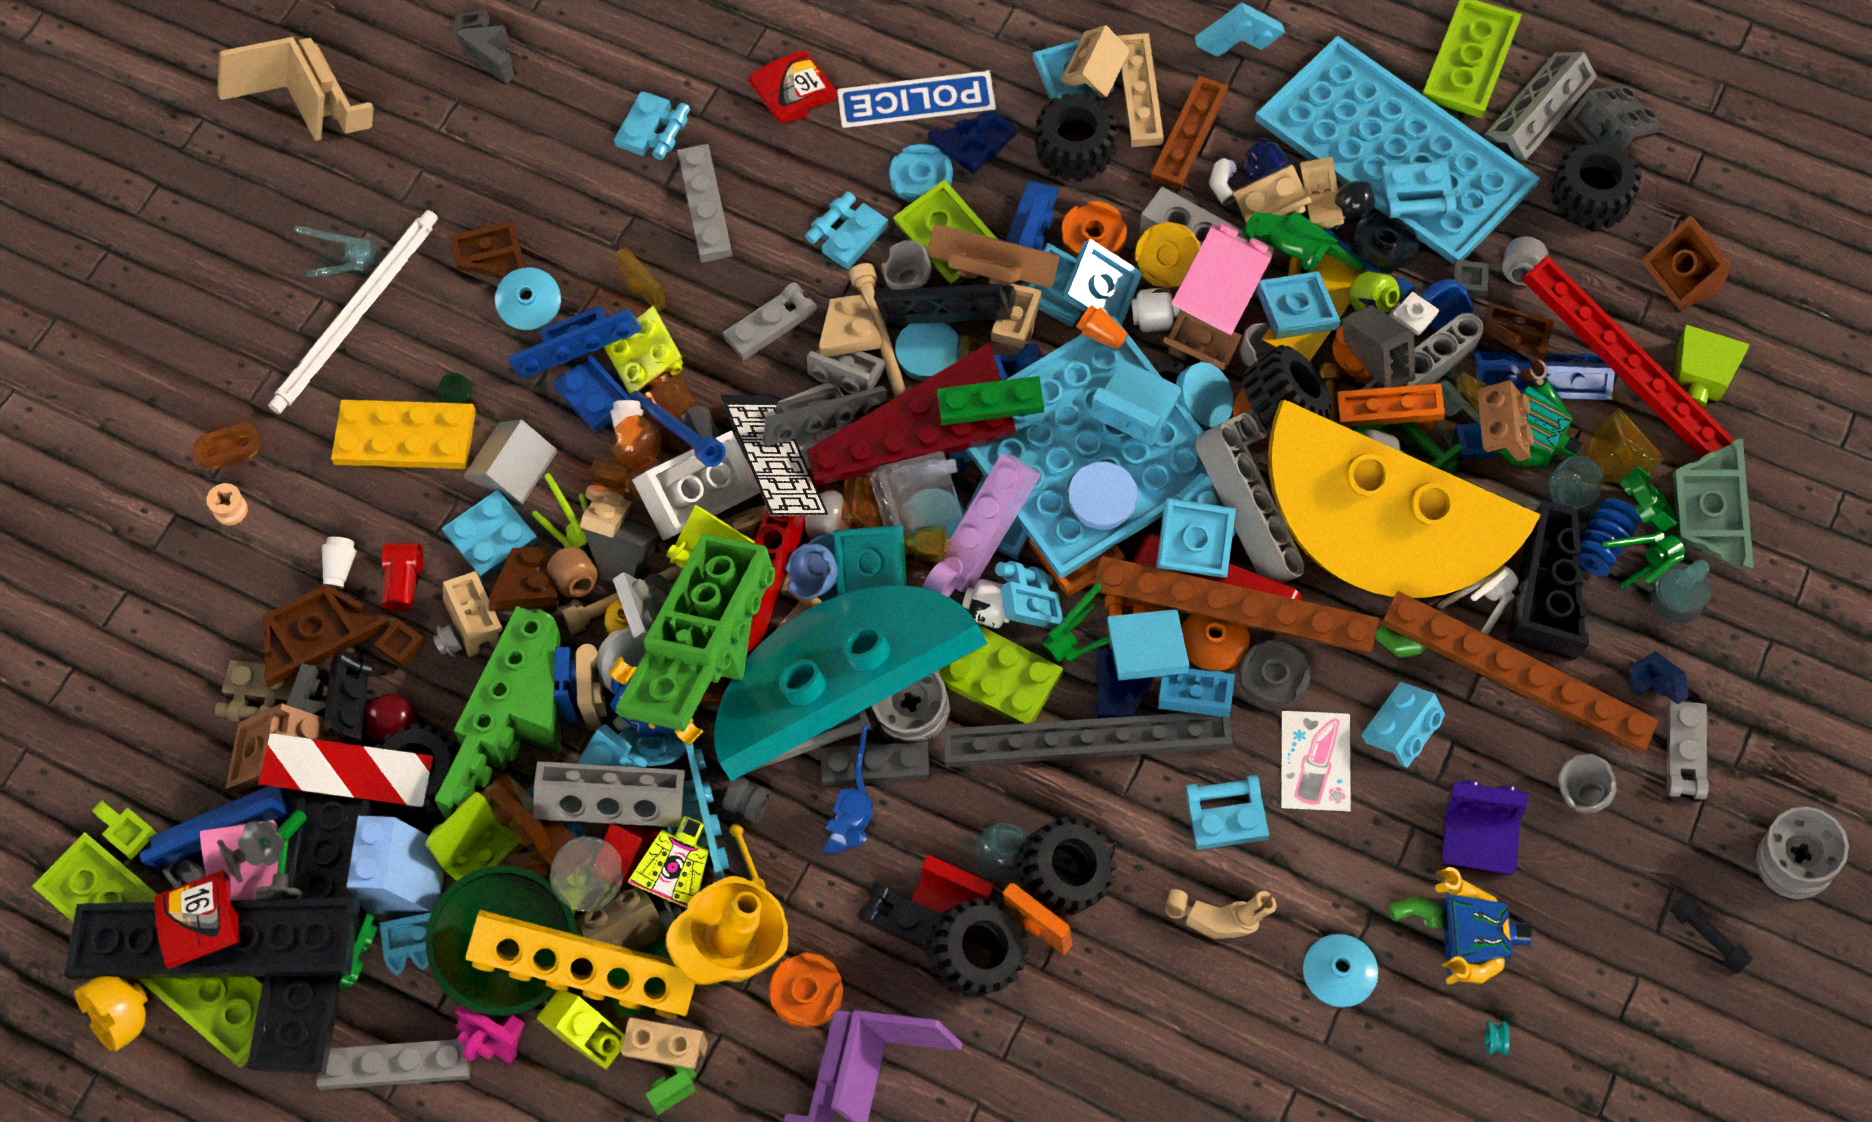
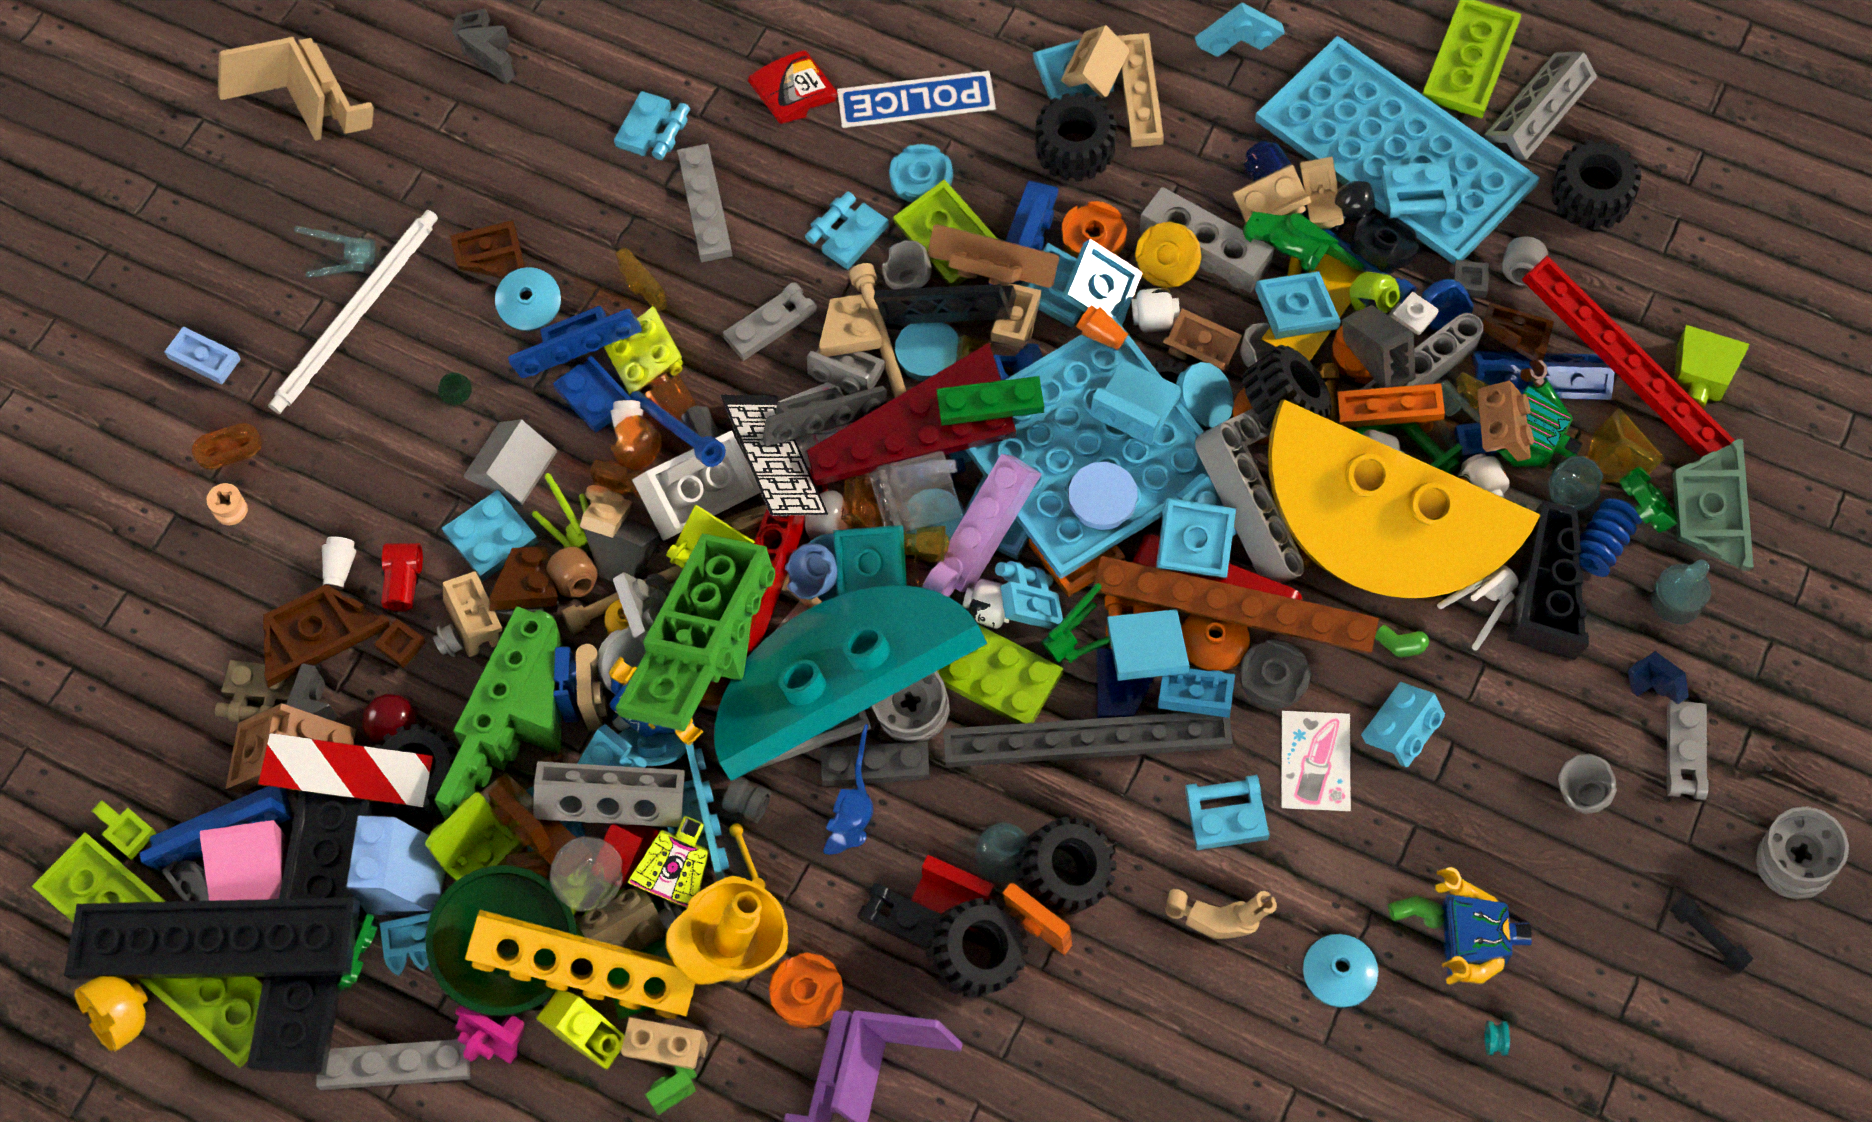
(196, 919): red slope -> none
(202, 355): none -> light blue plate
(265, 845): dark grey plant -> none
(346, 698): black plate -> none
(403, 434): yellow plate -> none
(974, 140): clear blue wing -> none
(1189, 133): dark orange plate -> none
(1219, 180): white arm -> none
(1222, 277): bright pink slope -> none
(1483, 827): dark purple bracket -> none
(1485, 473): none -> white head
(1520, 672): dark orange plate -> none
(1613, 116): dark grey bracket -> none
(1662, 555): green plant -> none
(1688, 265): dark orange slope -> none

